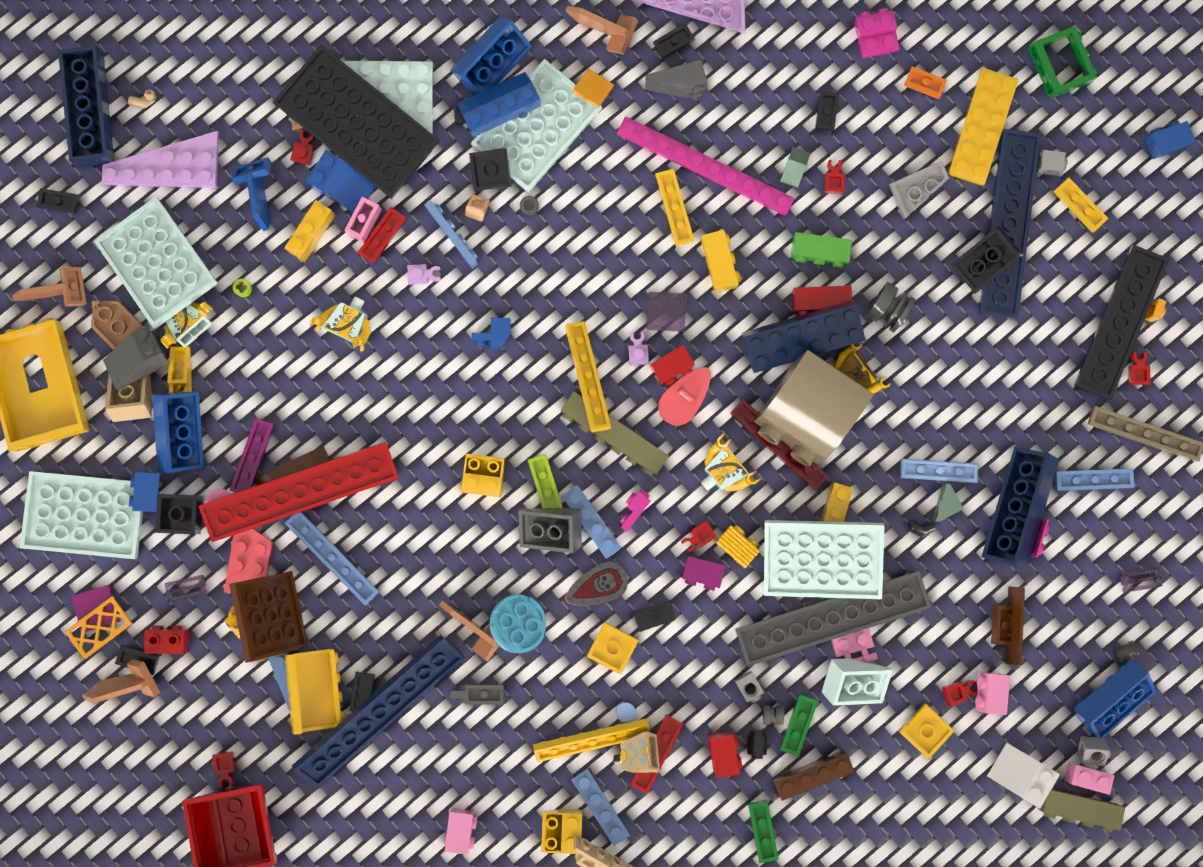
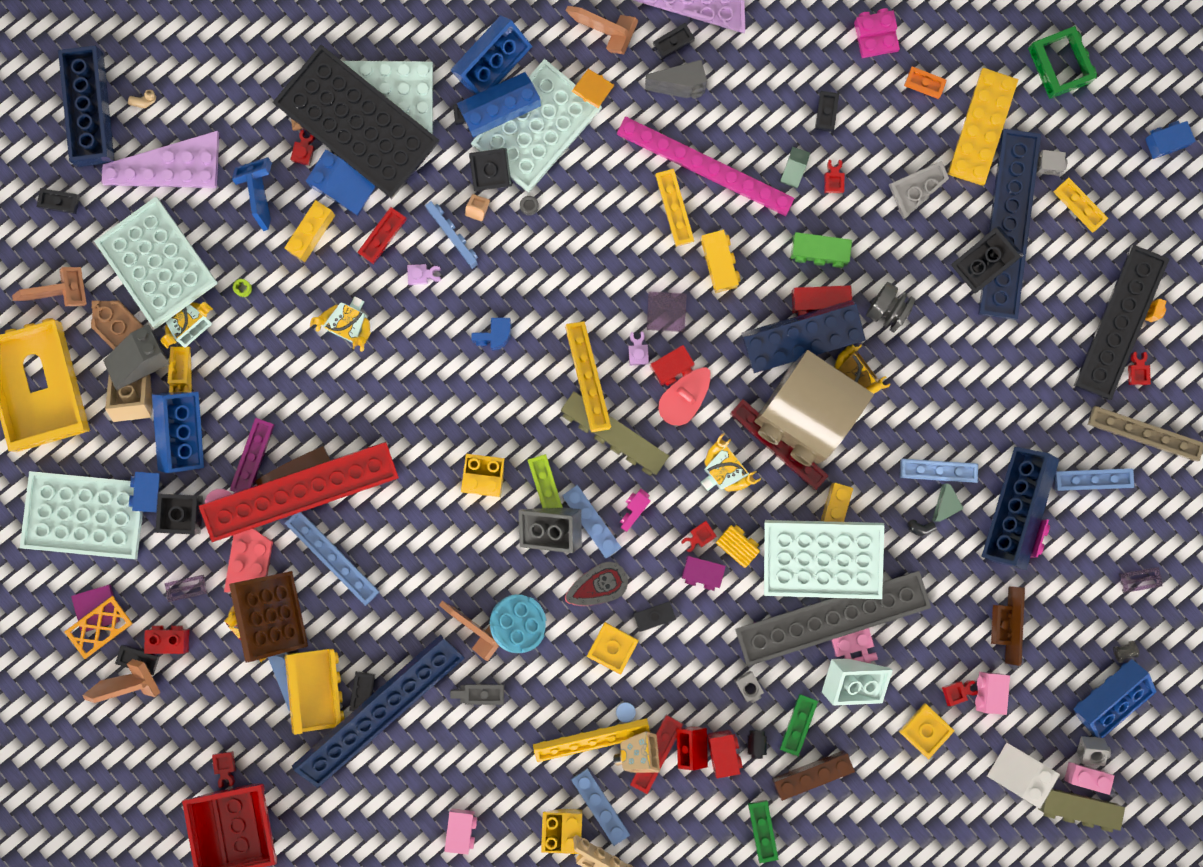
(363, 219): bright pink brick -> none
(692, 748): none -> red brick
(773, 714): dark grey wheel -> none

